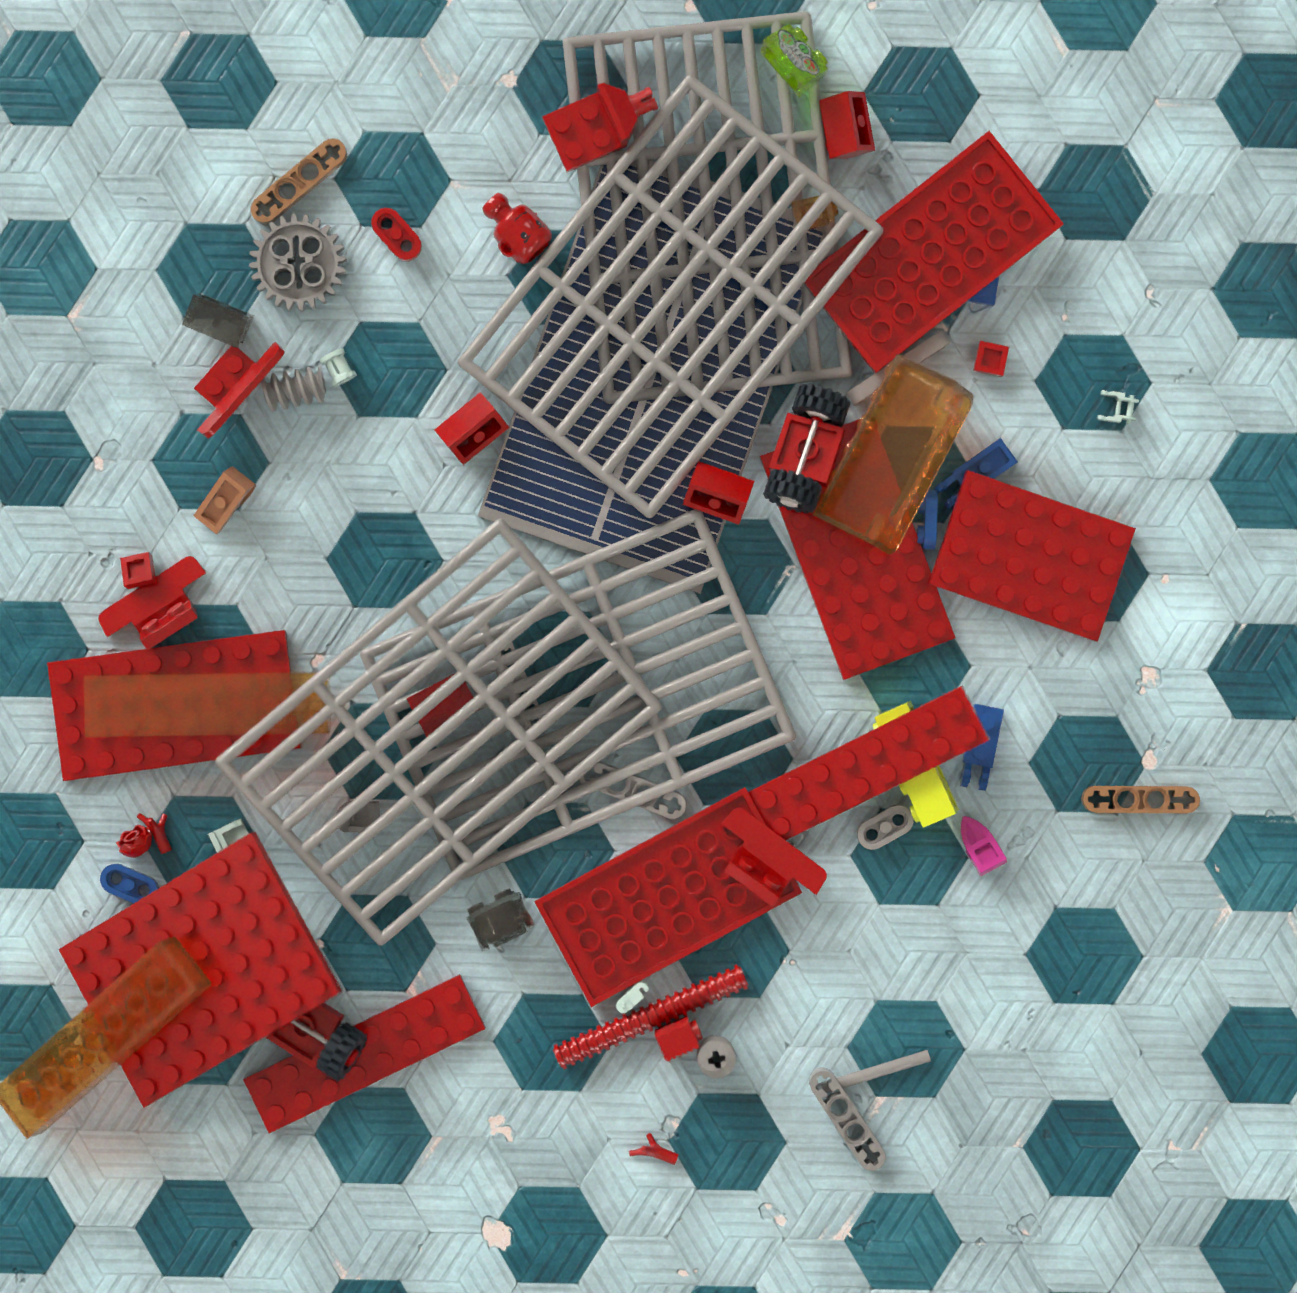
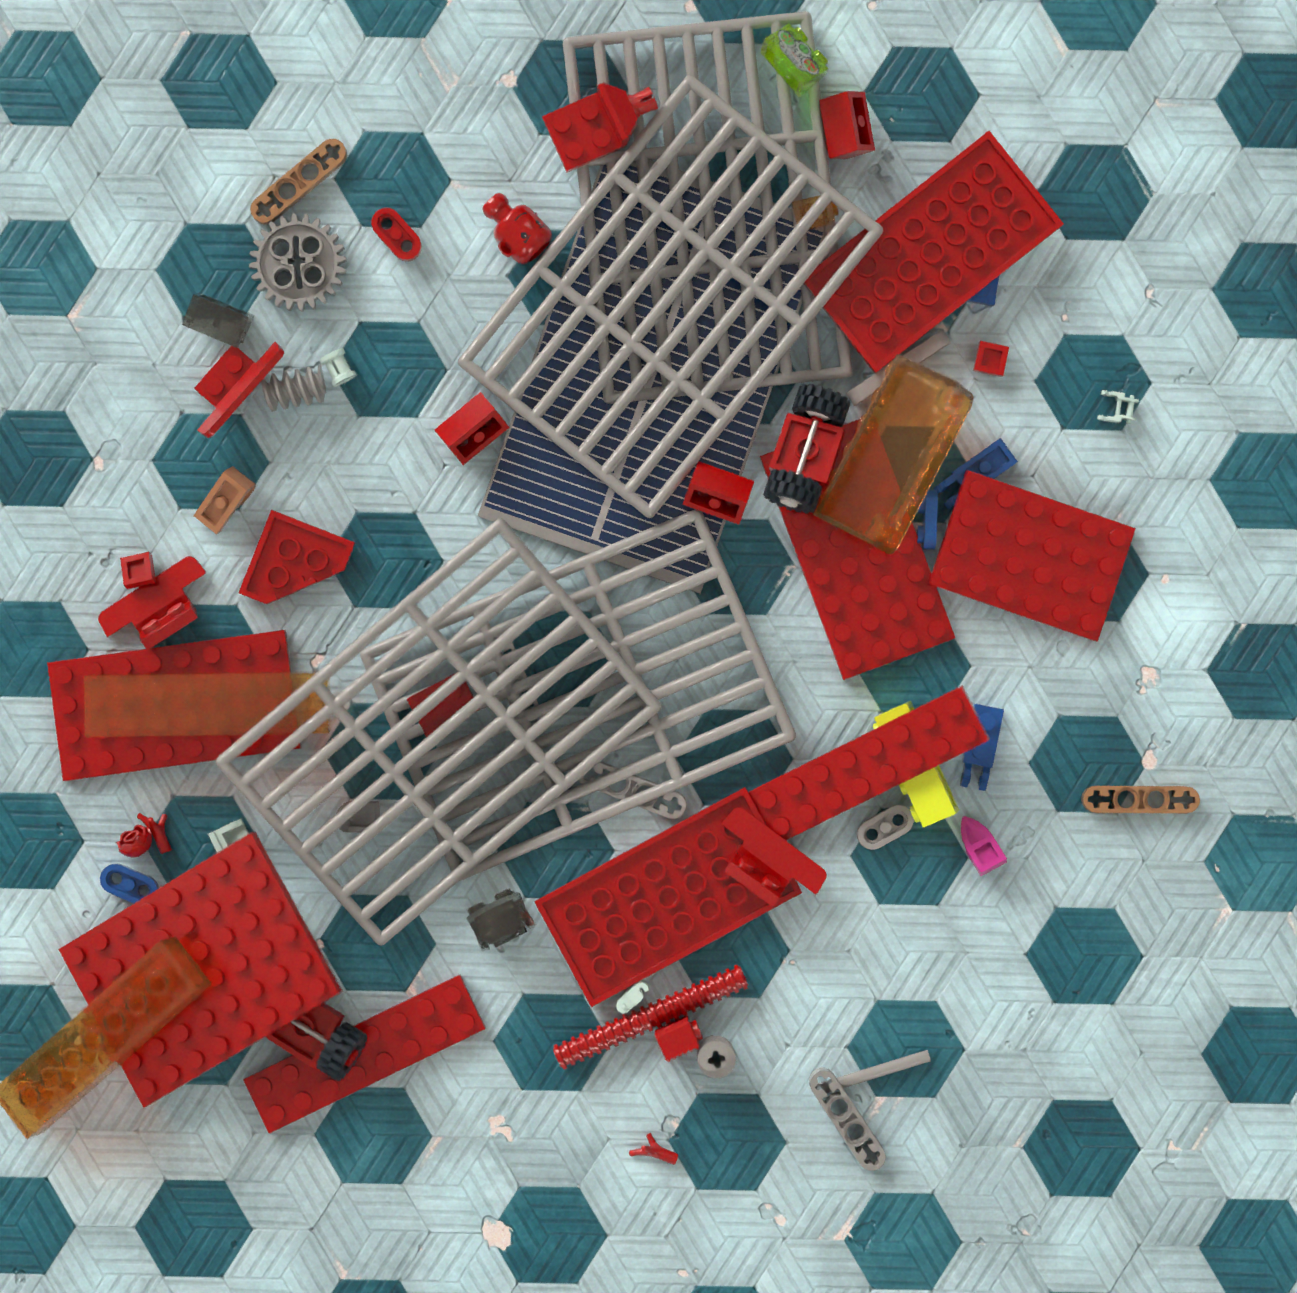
(293, 558): none -> red plate

